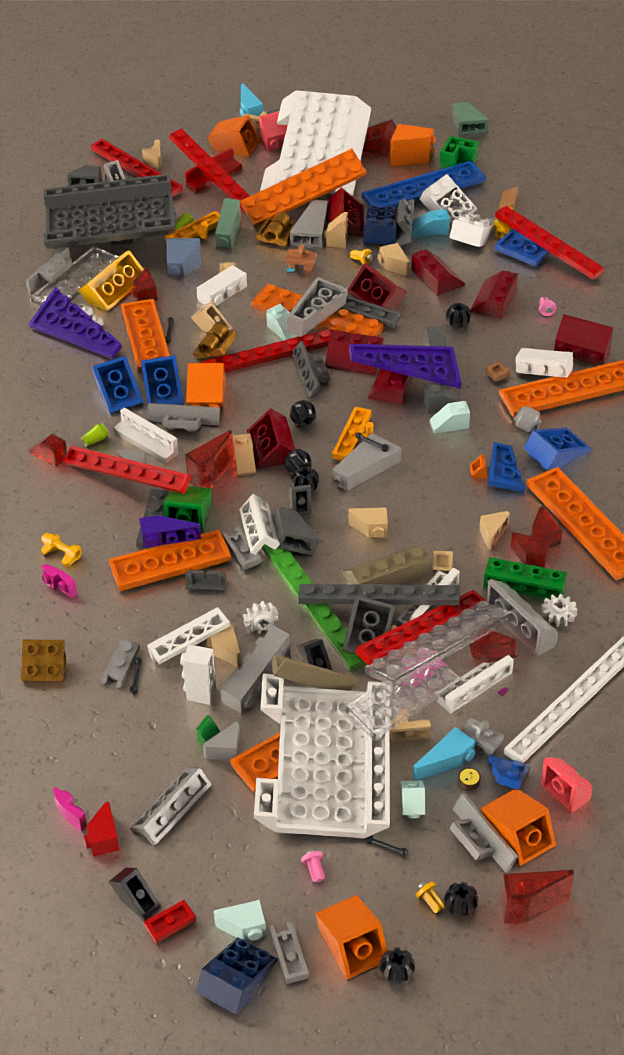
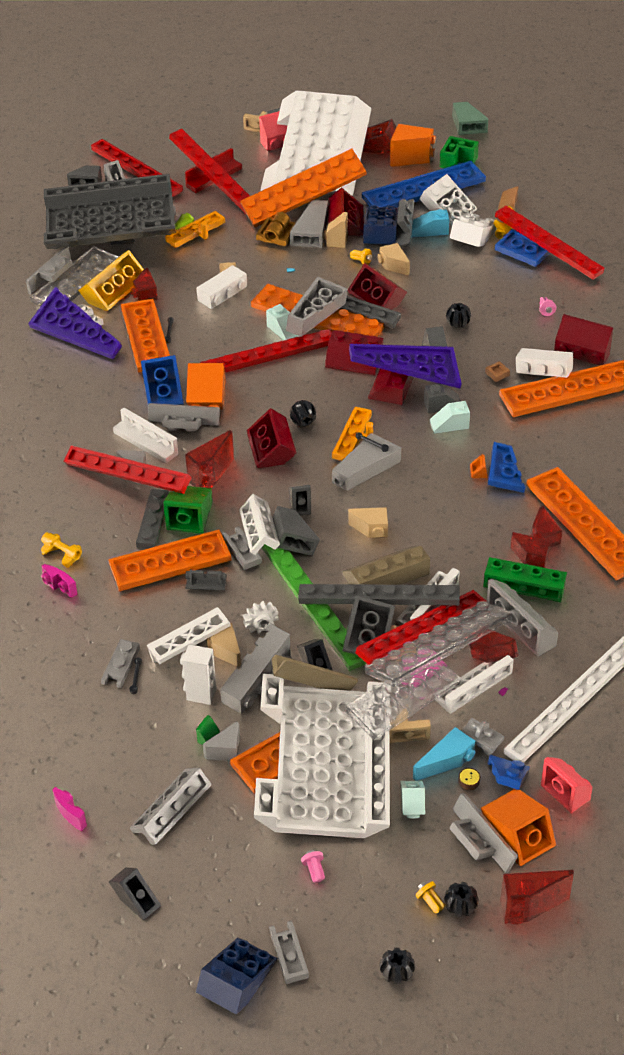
(43, 660): pearl gold plate -> none
(50, 449): clear red slope -> none
(95, 434): lime cone -> none
(102, 832): red slope -> none
(117, 384): blue slope -> none
(153, 156): tan slope -> none
(165, 530): dark purple slope -> none
(170, 921): red plate -> none
(183, 256): sand blue slope -> none
(208, 316): tan slope -> none
(215, 342): pearl gold plate -> none
(229, 223): sand green slope -> none
(235, 134): orange slope -> none
(242, 921): light aqua slope -> none
(243, 455): tan slope -> none
(249, 102): medium azure slope -> none
(297, 459): black piece -> none
(301, 257): nougat hips -> none
(305, 476): black piece -> none
(311, 369): dark grey bracket -> none
(352, 936): orange slope -> none
(402, 851): black hinge -> none
(434, 272): dark red slope -> none
(442, 560): tan plate -> none
(493, 526): tan slope -> none
(496, 294): dark red slope -> none
(527, 419): light grey head -> none
(555, 447): blue slope -> none
(559, 610): white gear -> none

